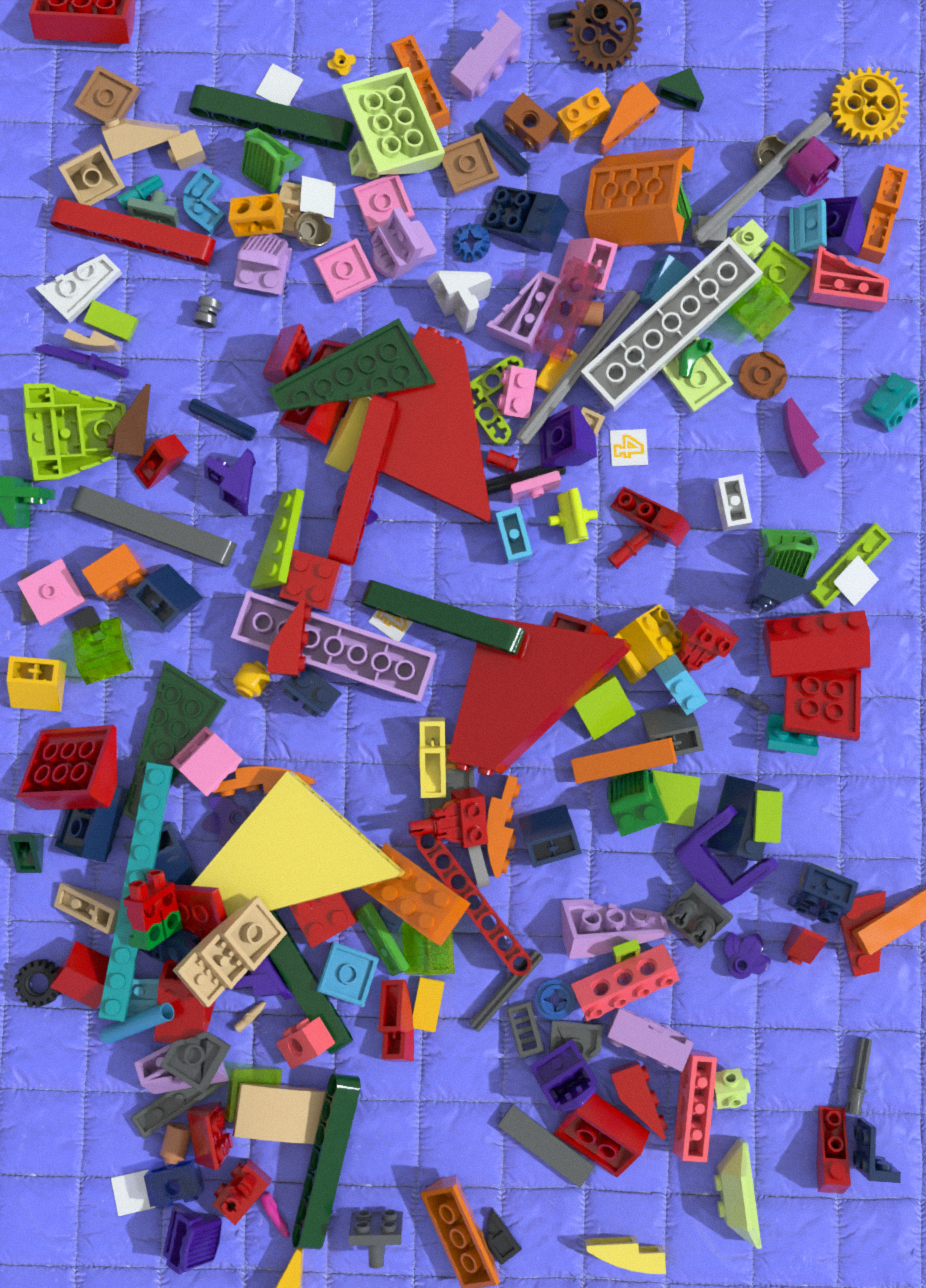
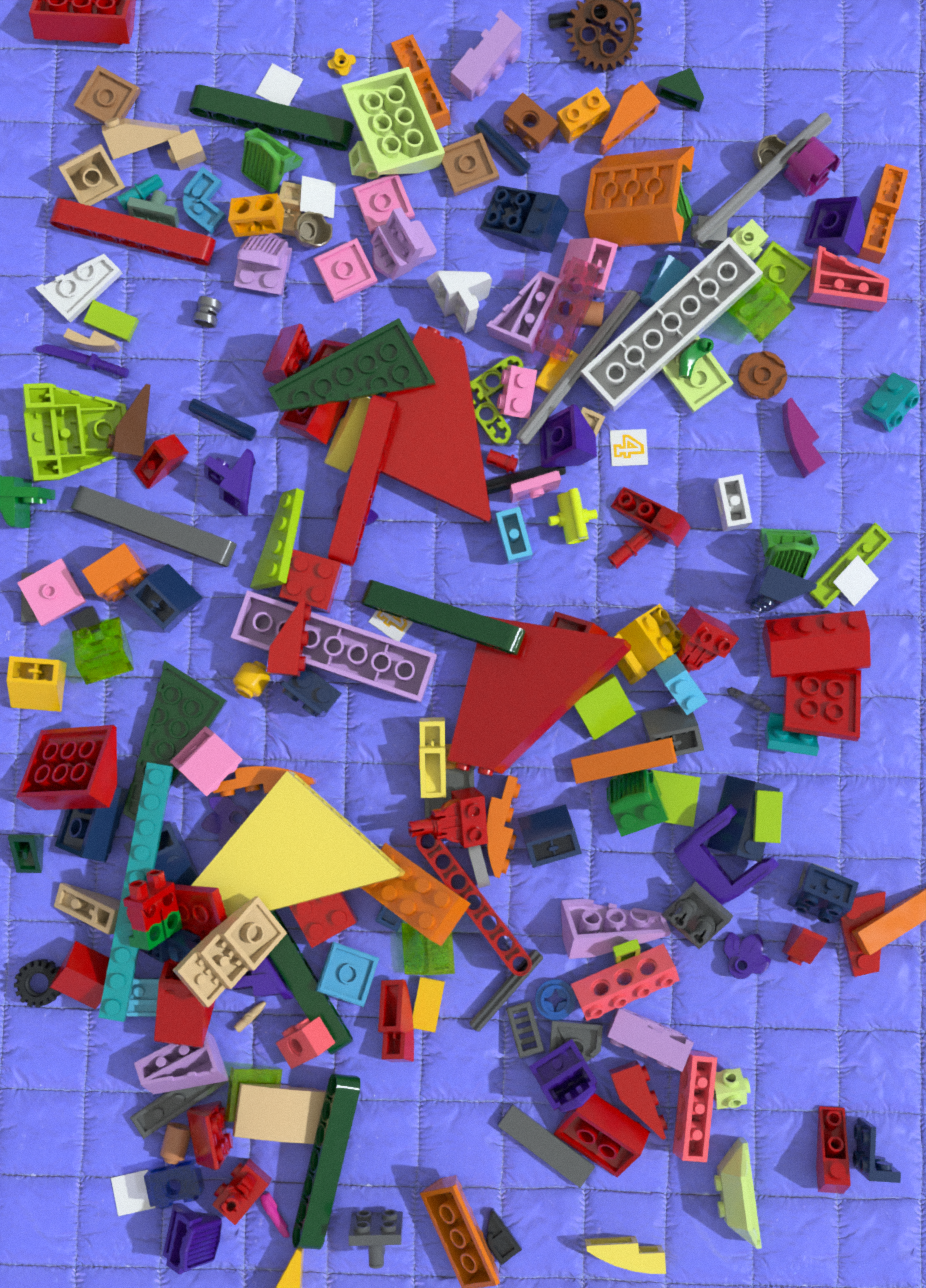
(137, 1023): dark azure piece -> none
(196, 1059): dark grey plate -> none
(381, 939): bright green tile -> none
(480, 248): blue gear -> none
(808, 226): medium azure plate -> none
(858, 1079): dark grey axle -> none
(883, 91): yellow gear -> none

